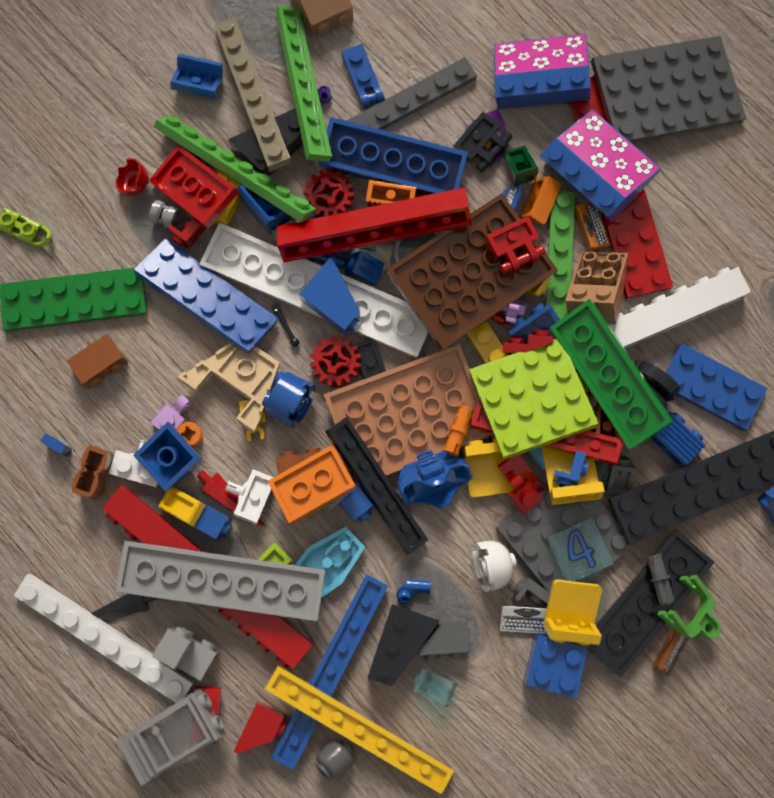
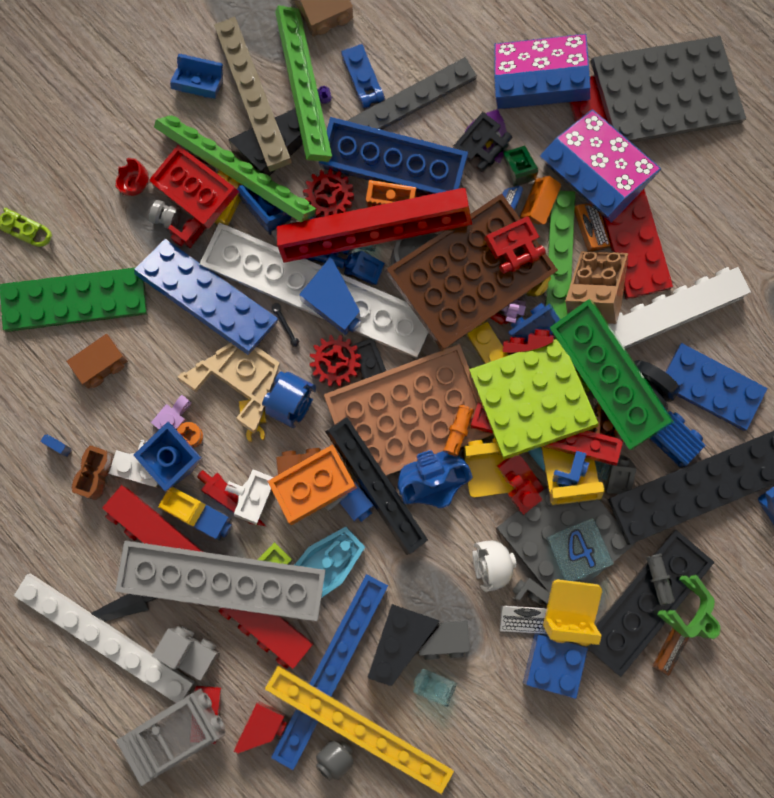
(410, 588): blue arm -> none

